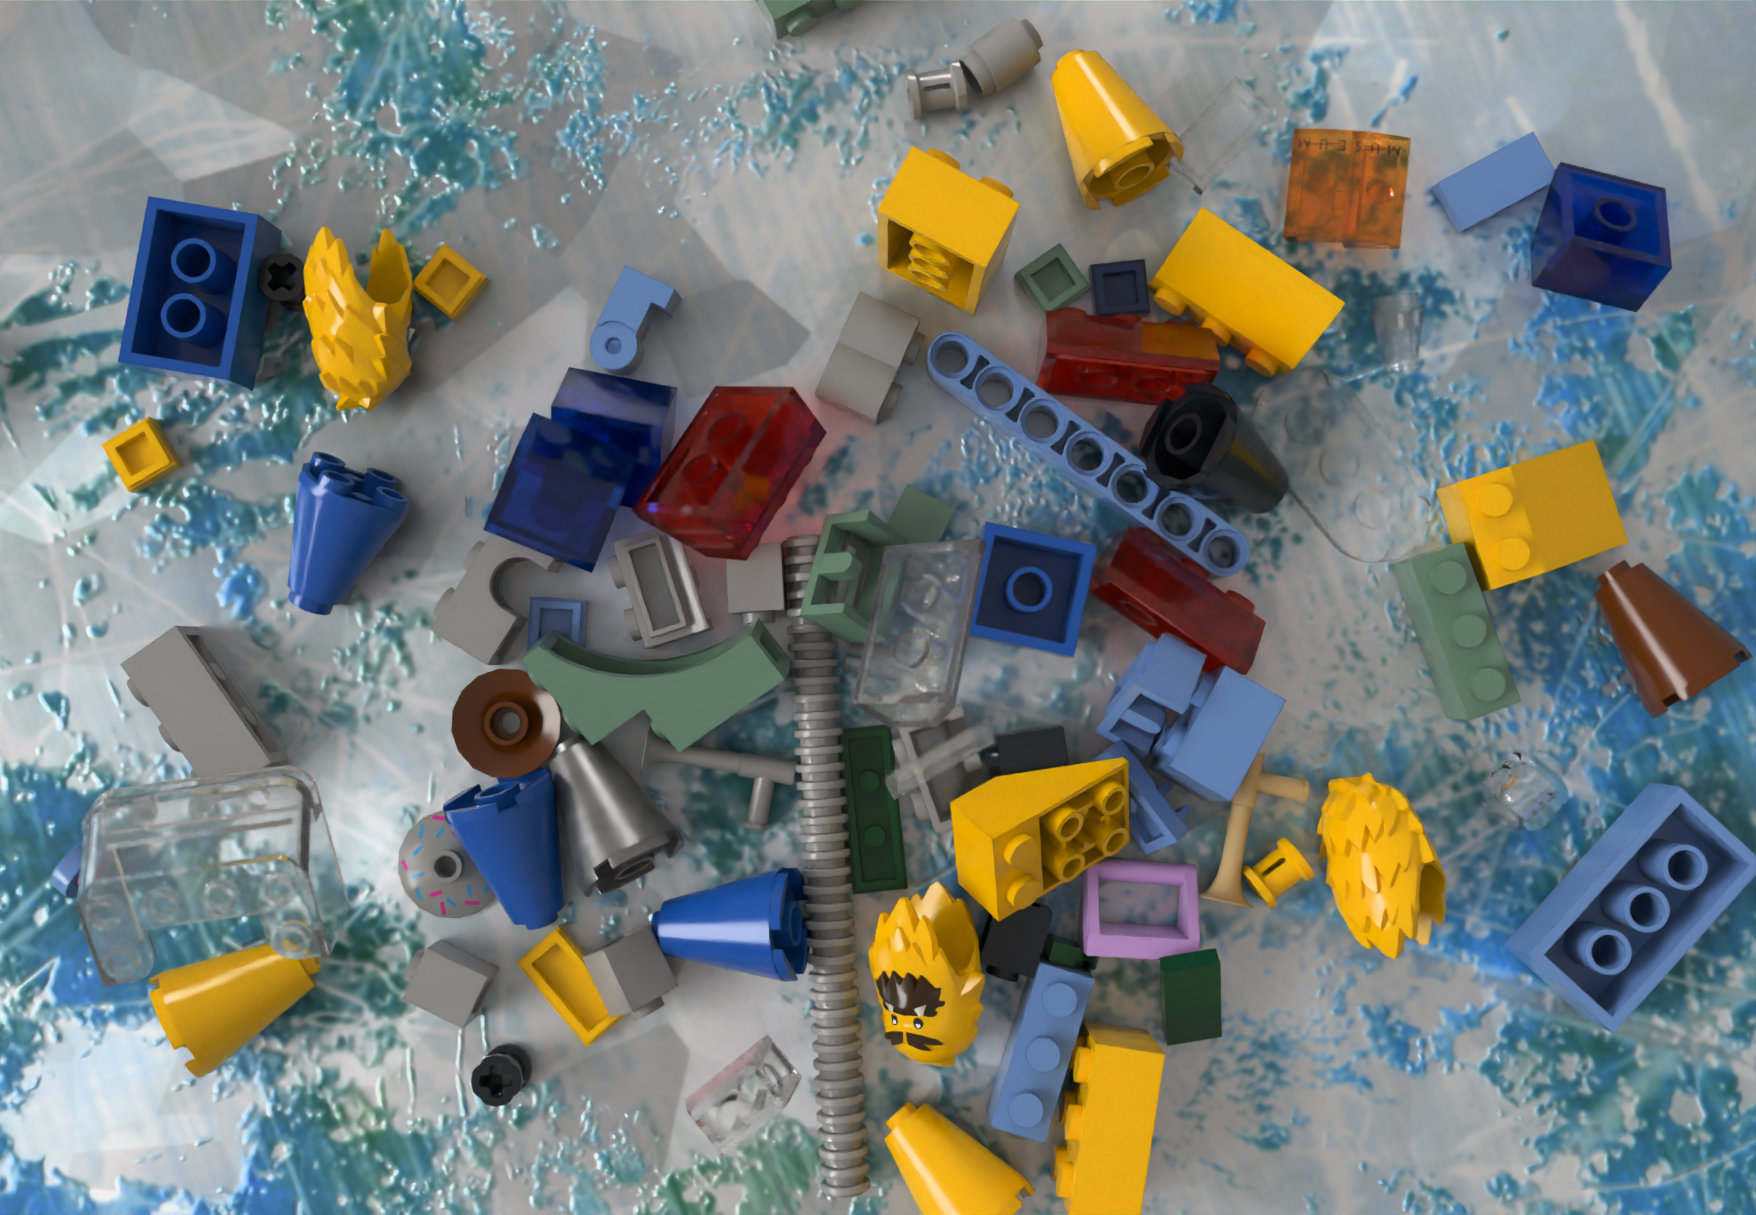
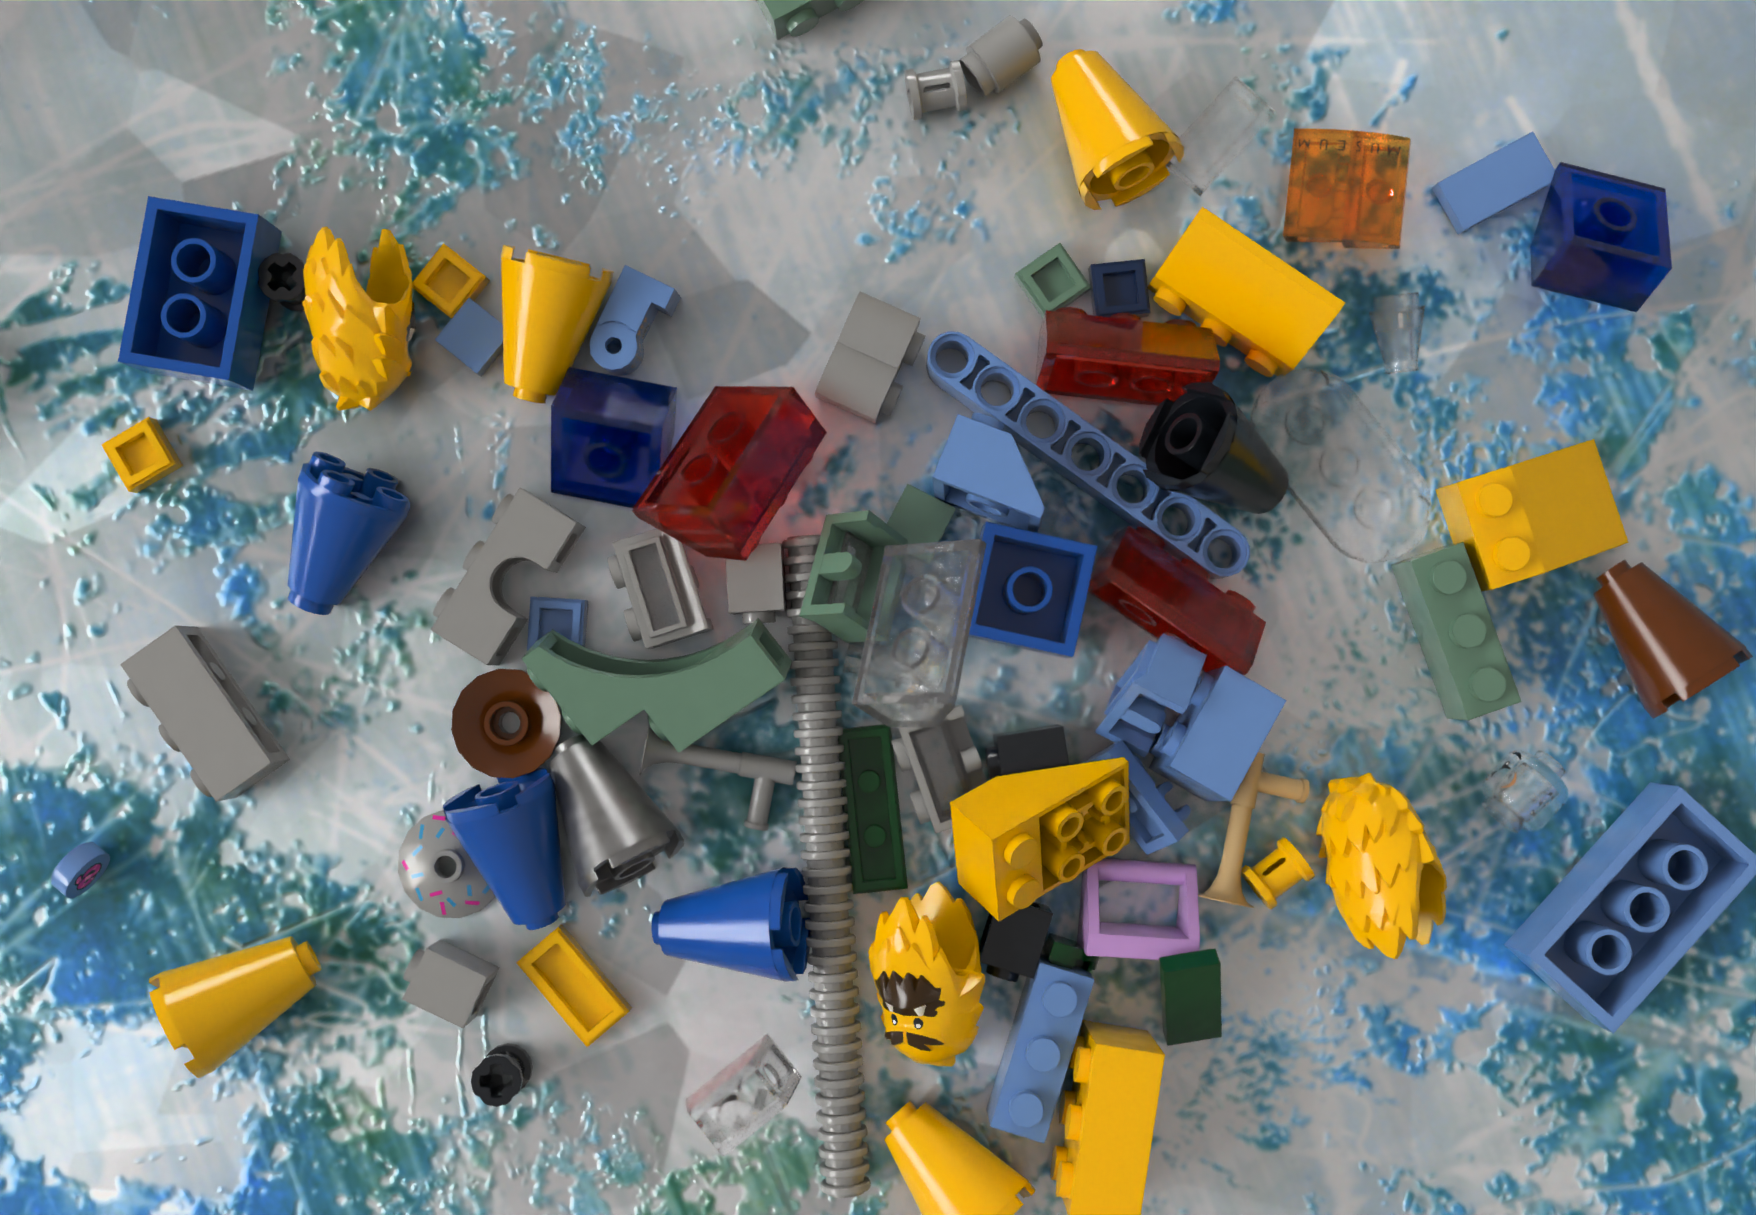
(209, 855): clear windscreen -> none
(473, 337): none -> medium blue tile
(545, 318): none -> yellow cone
(561, 492): clear blue slope -> none
(631, 973): light grey brick -> none
(938, 759): clear tile -> none
(945, 228): yellow brick -> none
(987, 474): none -> medium blue slope

